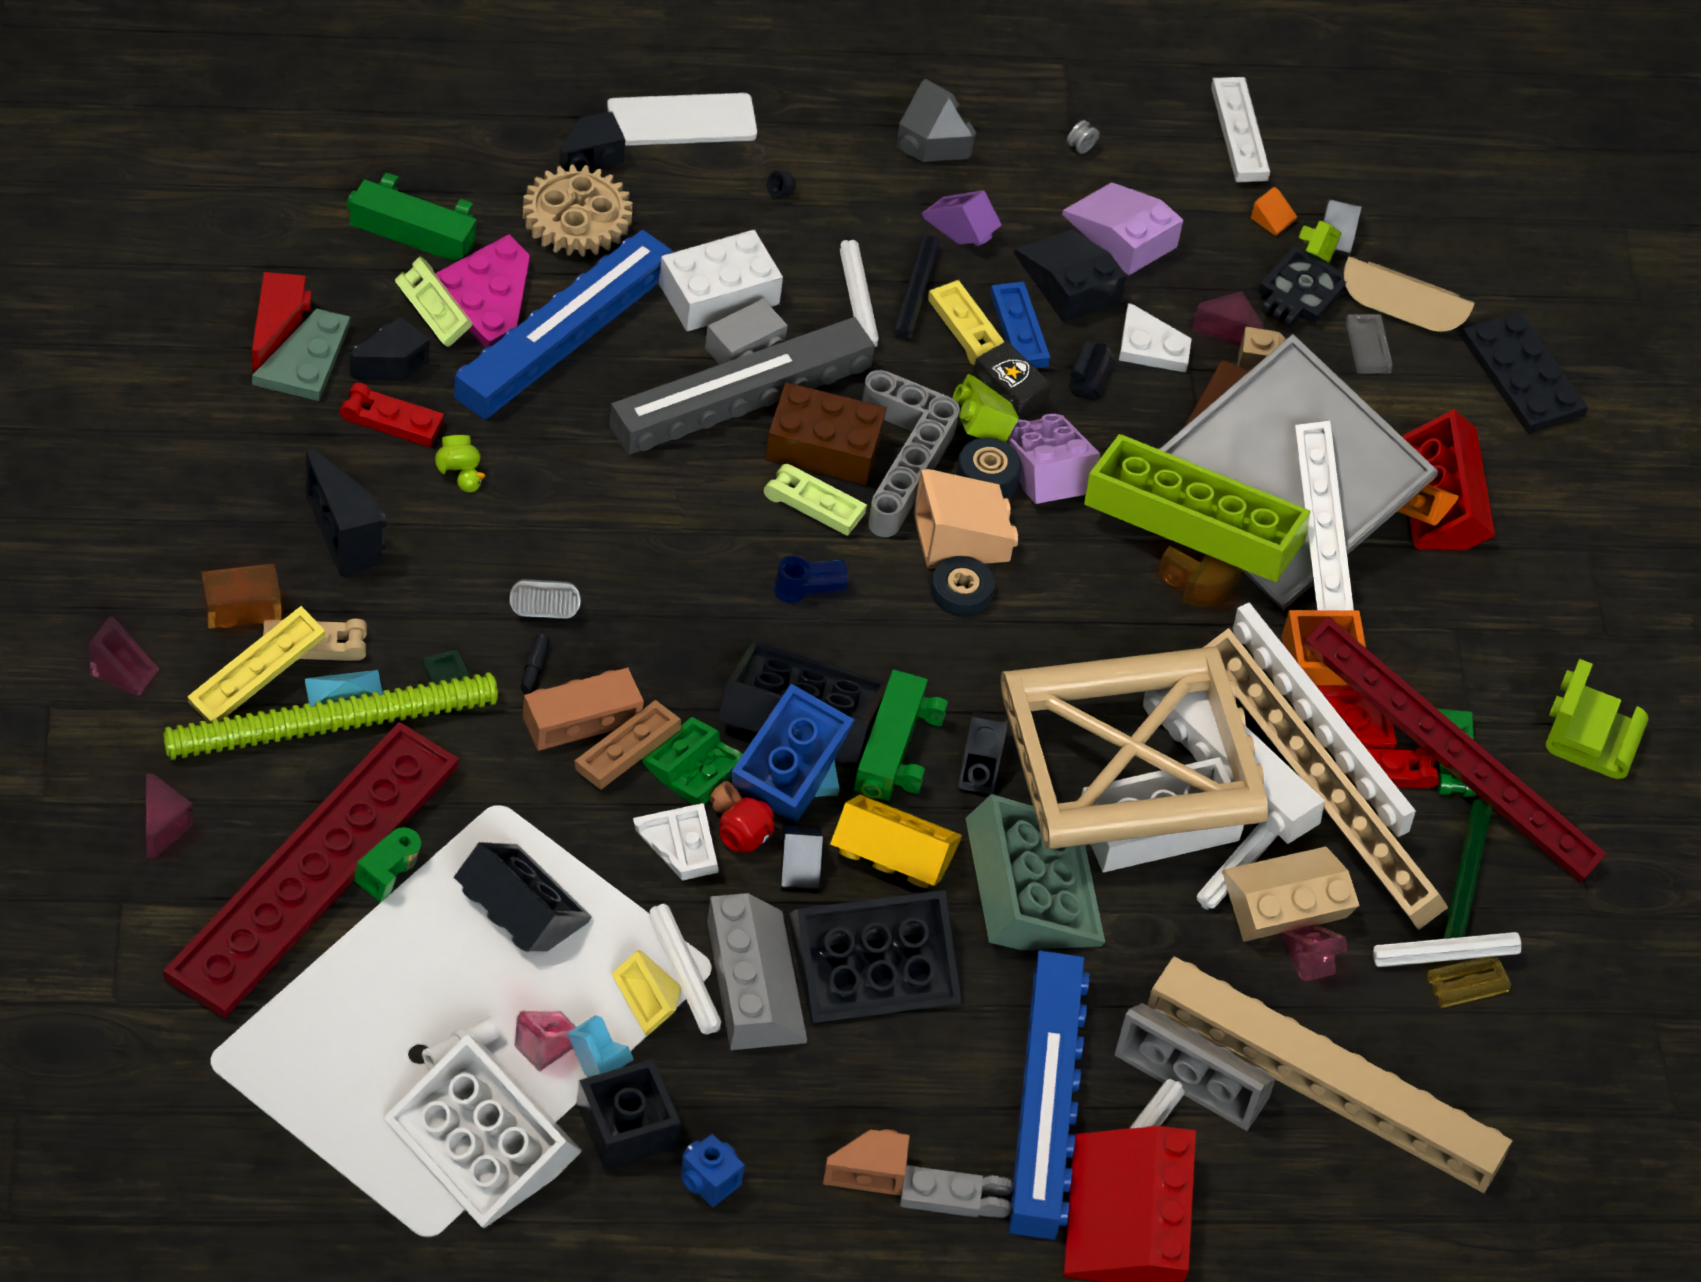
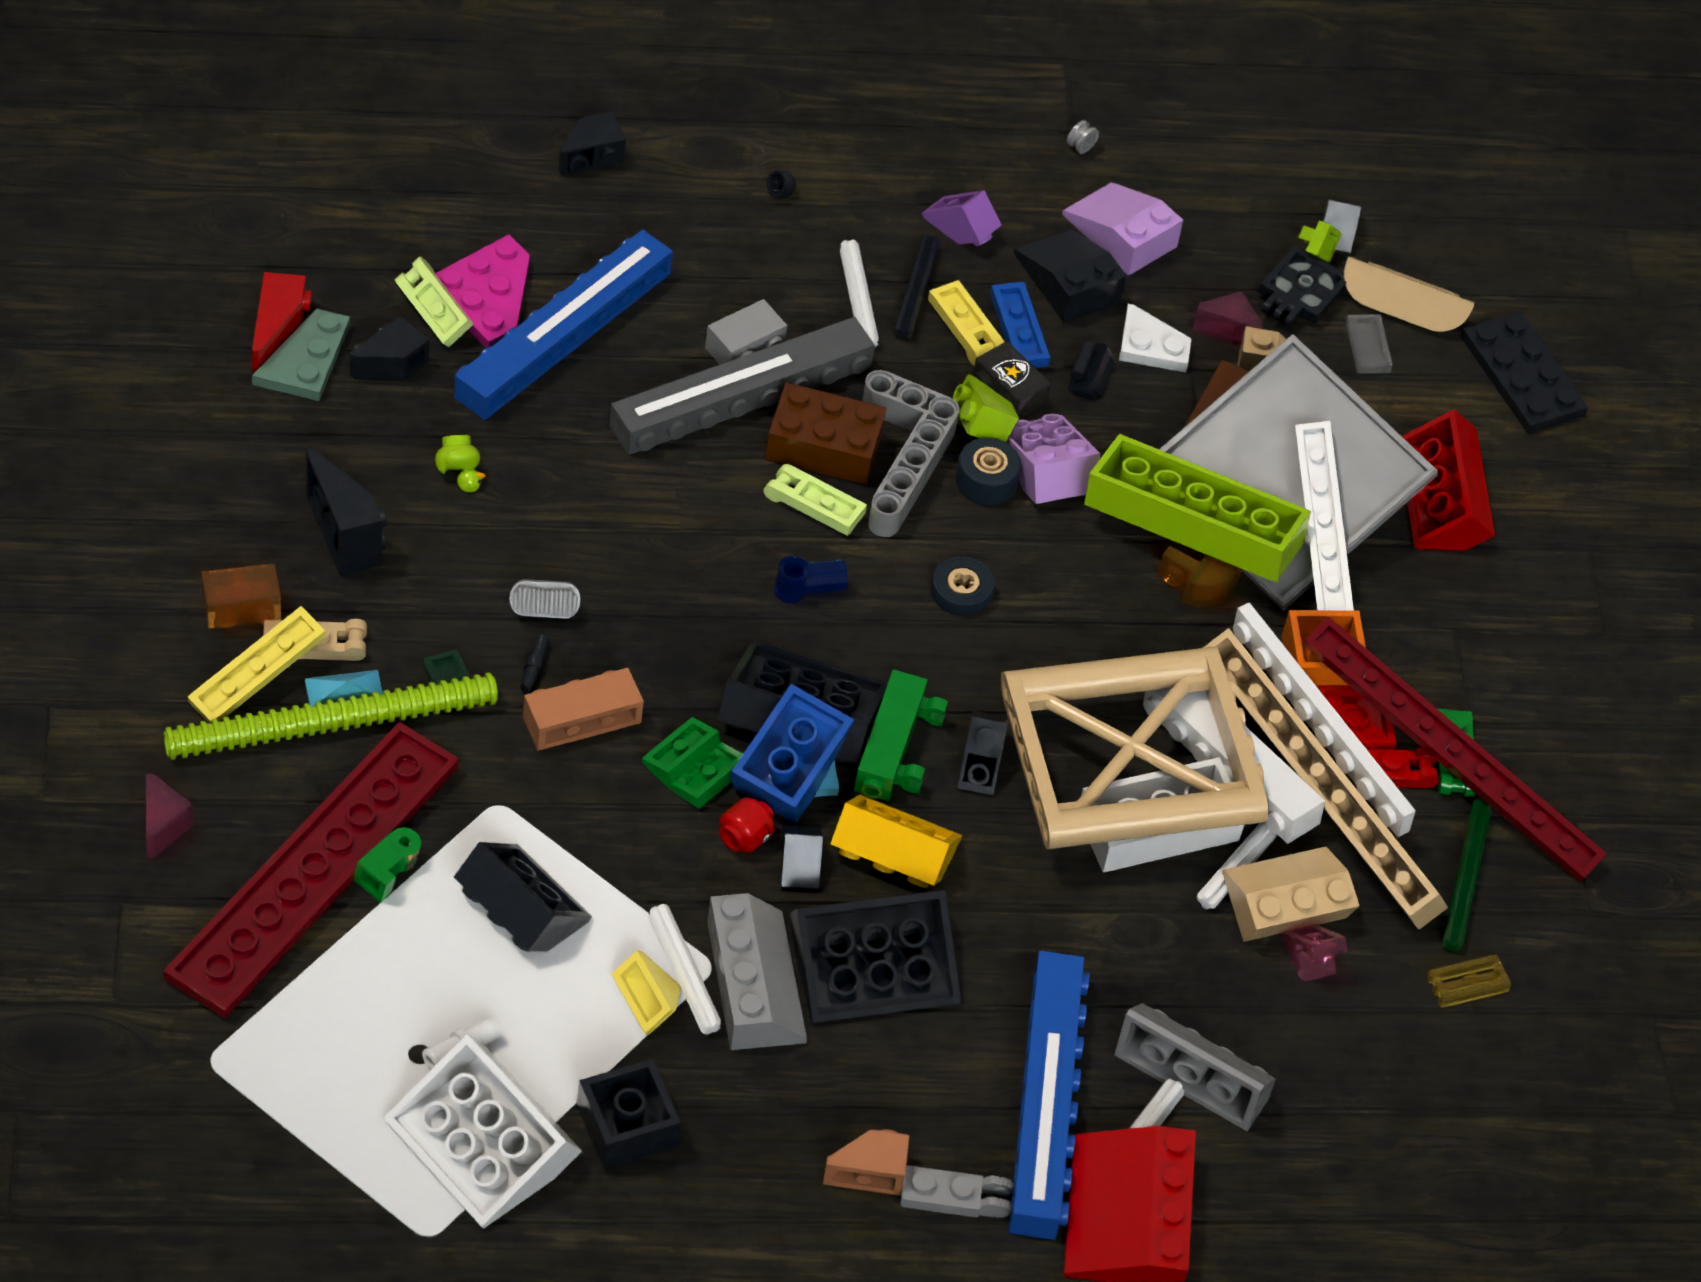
(120, 659): clear pink slope -> none
(391, 415): red plate -> none
(412, 220): green brick -> none
(543, 1036): clear pink slope -> none
(577, 210): tan gear -> none
(596, 1049): medium azure panel -> none
(628, 744): medium nougat plate -> none
(680, 840): white wing -> none
(685, 118): white piece -> none
(711, 1169): blue brick -> none
(719, 279): white brick -> none
(724, 797): nougat hinge -> none
(934, 128): dark grey slope -> none
(962, 519): light nougat slope -> none
(1027, 891): sand green slope -> none
(1240, 129): white plate -> none
(1273, 212): orange slope -> none
(1331, 1074): tan brick -> none
(1429, 505): orange slope -> none
(1447, 949): white axle -> none
(1591, 729): lime piece -> none

